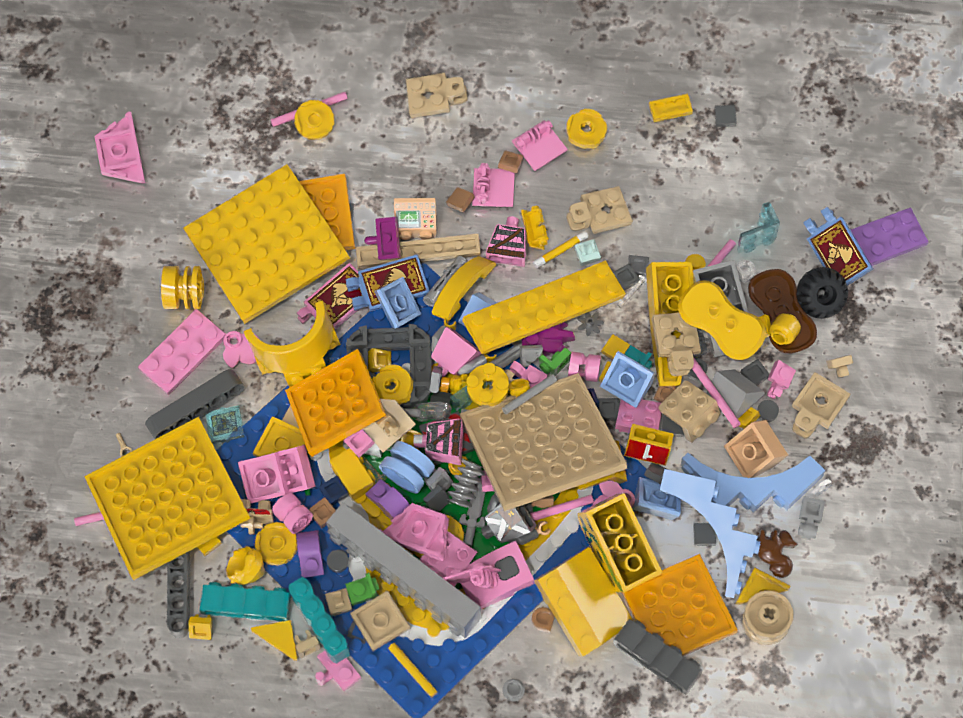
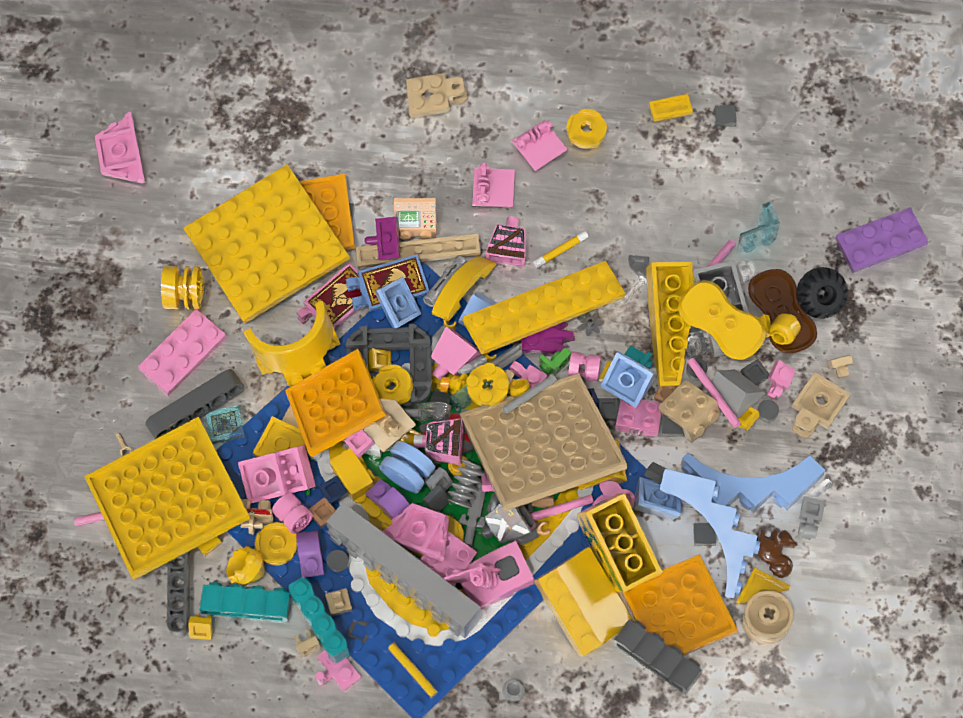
(238, 352): bright pink plate -> none
(279, 636): yellow tile -> none
(290, 116): bright pink bar -> none
(314, 120): yellow tile -> none
(362, 589): bright green bracket -> none
(375, 473): clear pin -> none
(380, 620): tan plate -> none
(436, 379): tile -> none
(460, 199): medium nougat tile -> none
(510, 161): medium nougat tile -> none
(529, 354): light grey tile -> none
(536, 234): yellow hinge -> none
(543, 619): medium nougat tile -> none
(587, 252): light aqua tile -> none
(589, 211): tan plate -> none
(614, 345): yellow tile -> none
(626, 276): dark grey tile -> none
(648, 444): brick -> none
(680, 350): tan plate -> none
(697, 261): yellow plate -> none
(755, 449): light nougat slope -> none
(838, 247): tile -> none

